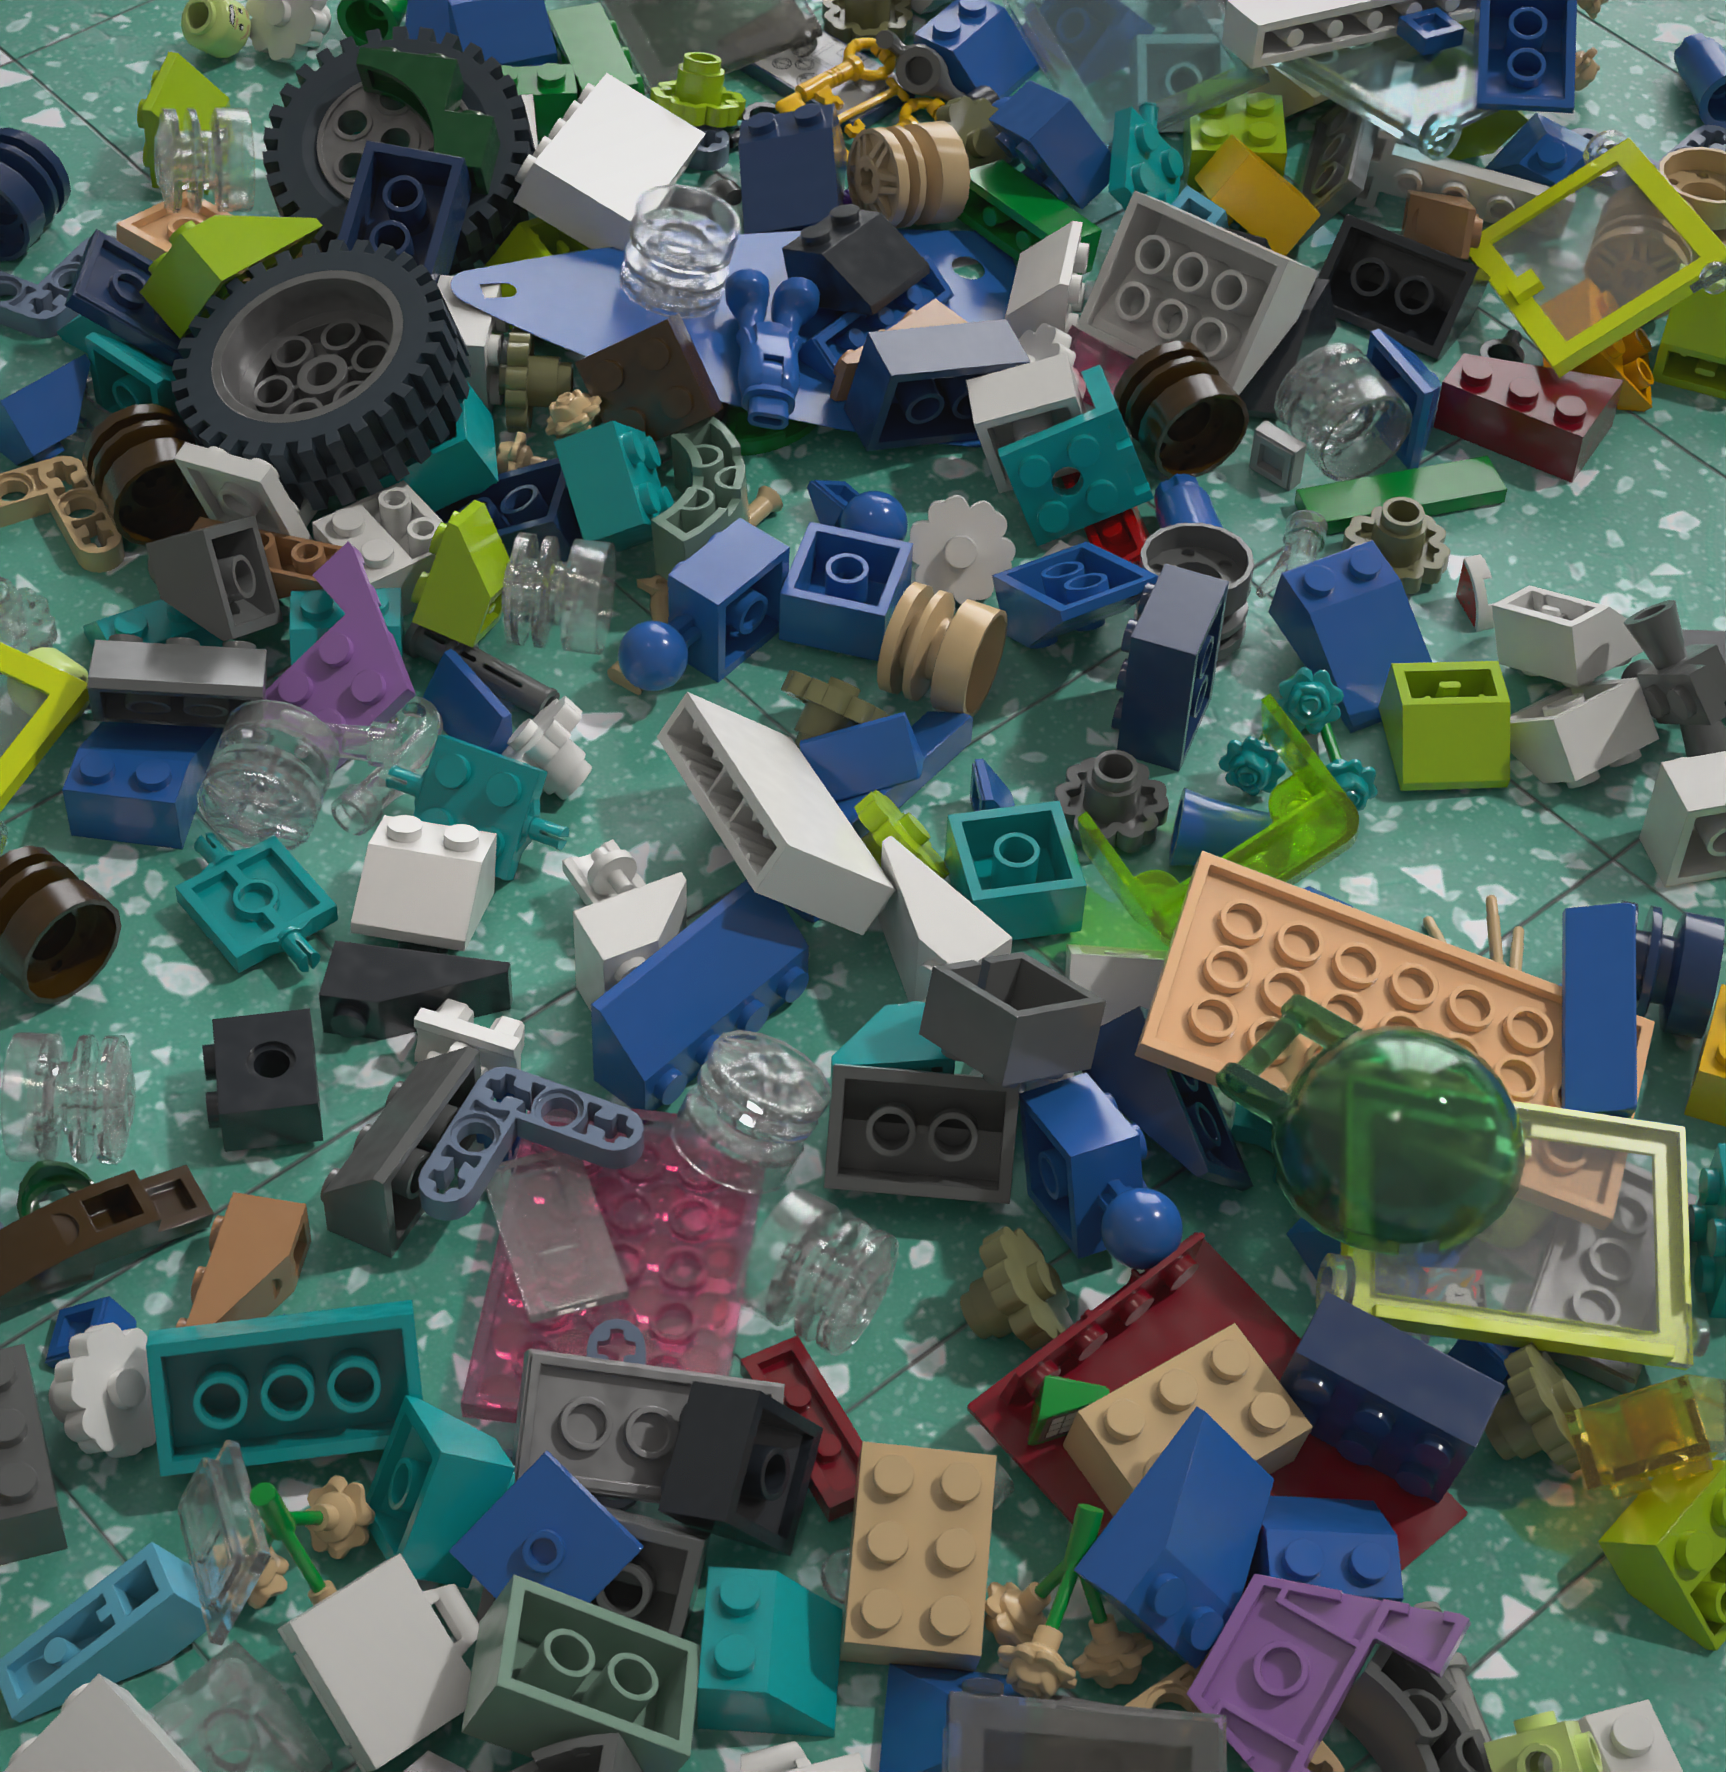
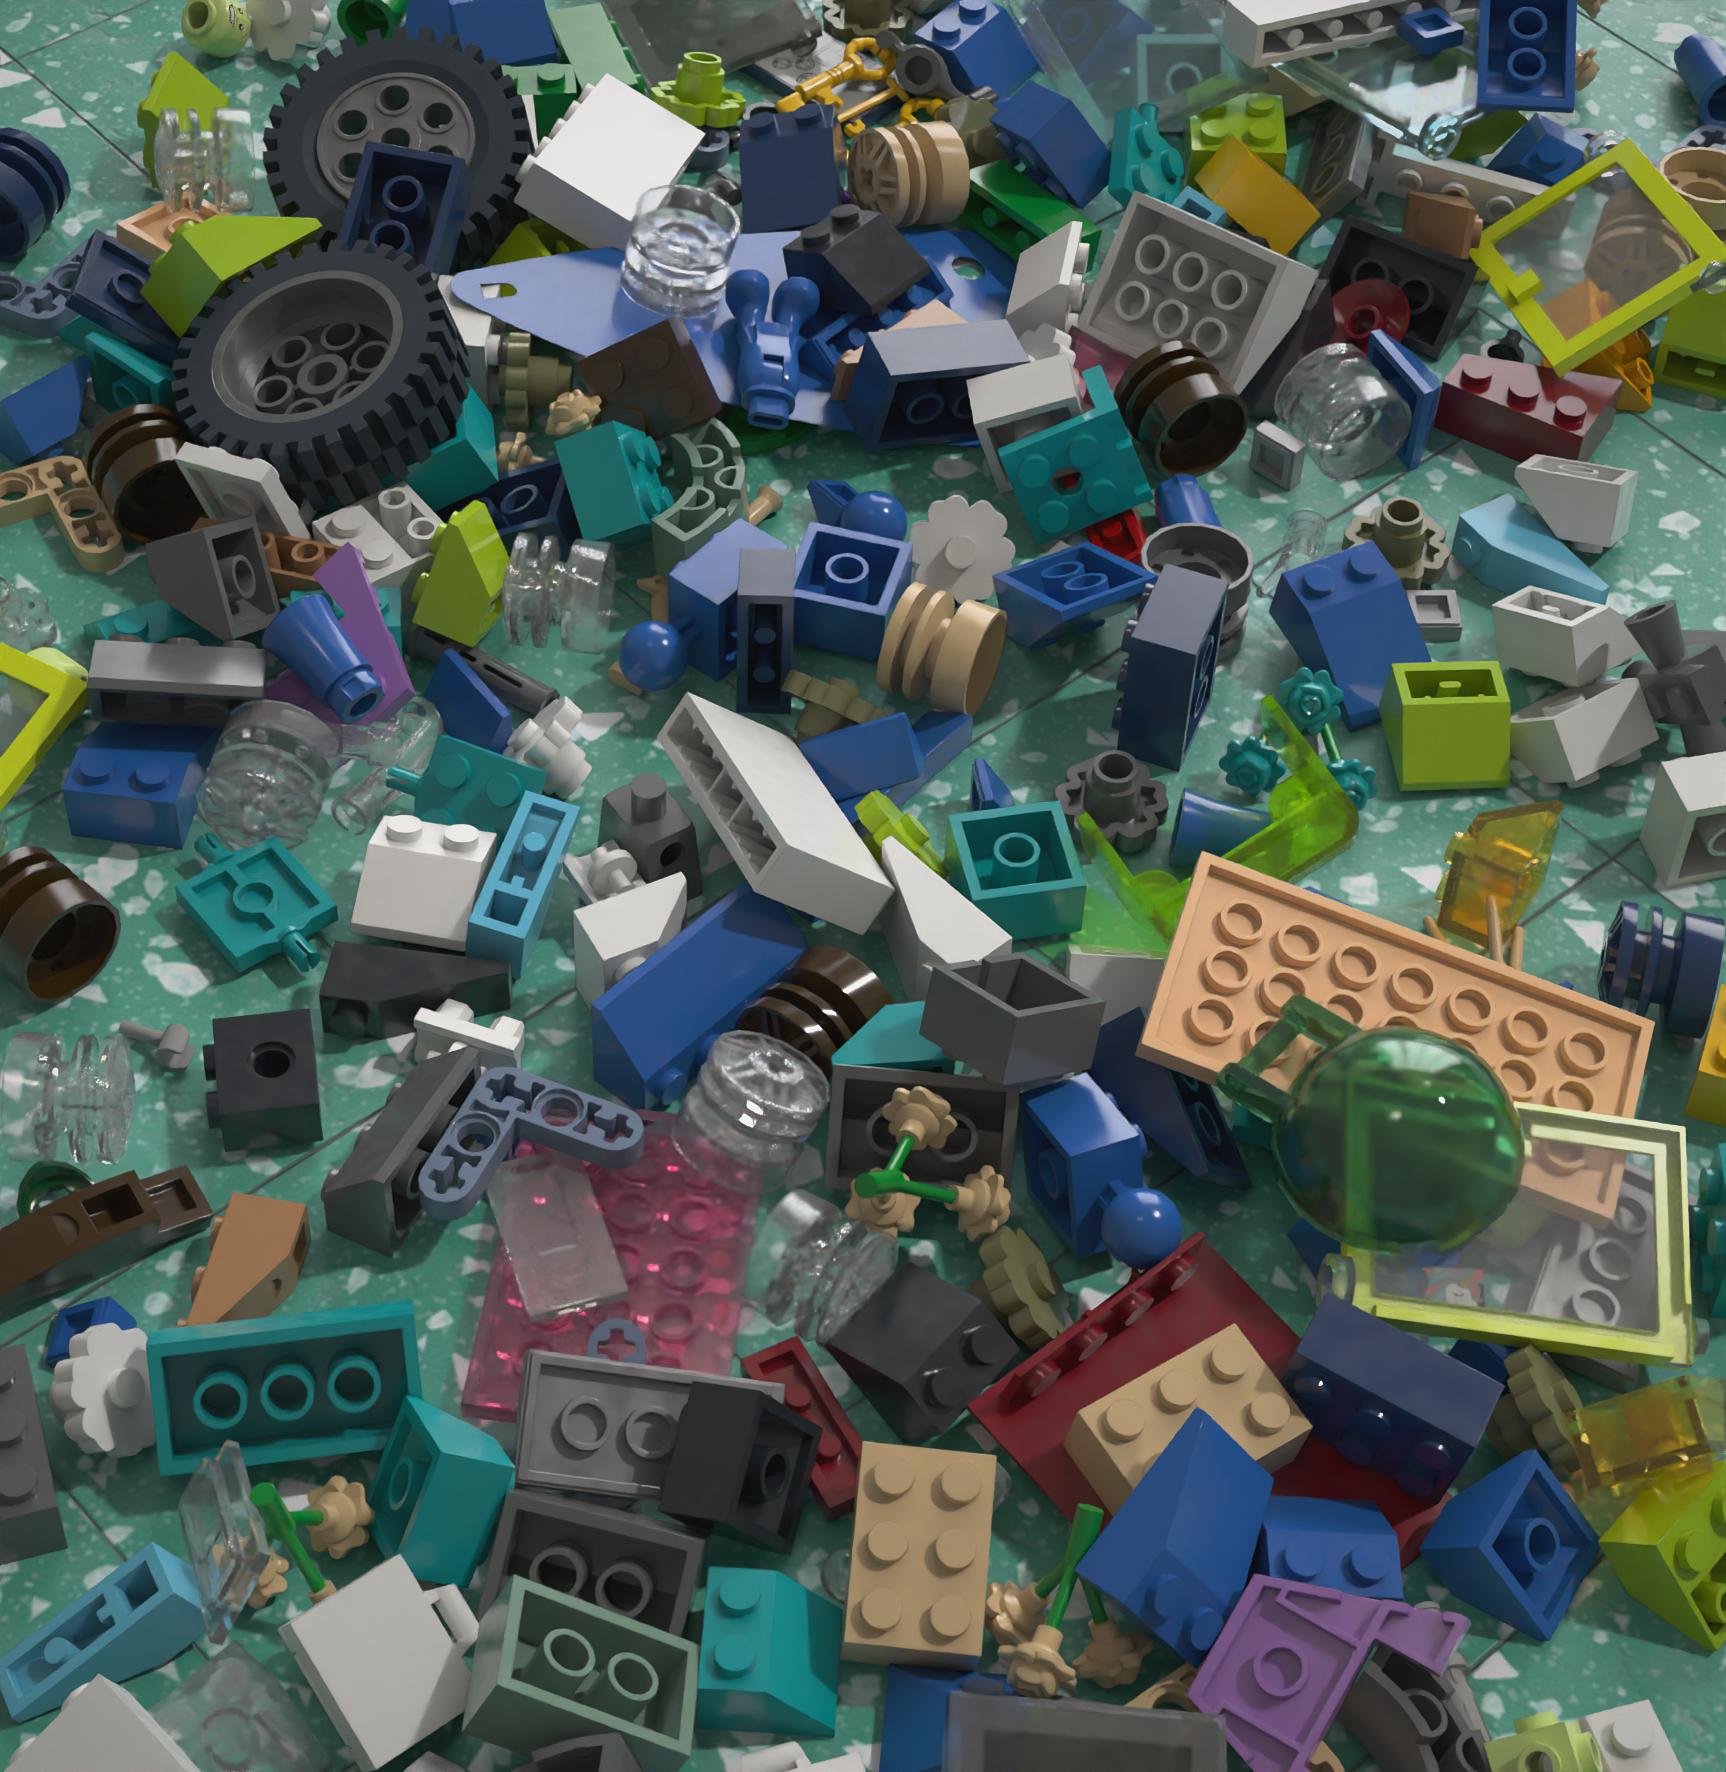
(172, 1045): none -> light grey hand
(324, 658): none -> blue plant
(433, 90): dark green arch -> none
(521, 882): none -> medium azure slope
(549, 1534): blue plate -> none
(652, 828): none -> dark grey torso
(765, 629): none -> dark blue brick
(818, 1004): none -> dark brown wheel
(889, 1197): none -> tan plant
(921, 1351): none -> black slope
(1057, 1406): green slope -> none
(1369, 307): none -> dark red dish
(1436, 487): green tile -> none
(1436, 614): none -> light grey tile
(1472, 592): tile -> none
(1499, 856): none -> clear yellow slope
(1514, 550): none -> medium azure slope
(1514, 1546): none -> blue slope
(1580, 499): none -> white slope
(1599, 1009): blue slope -> none

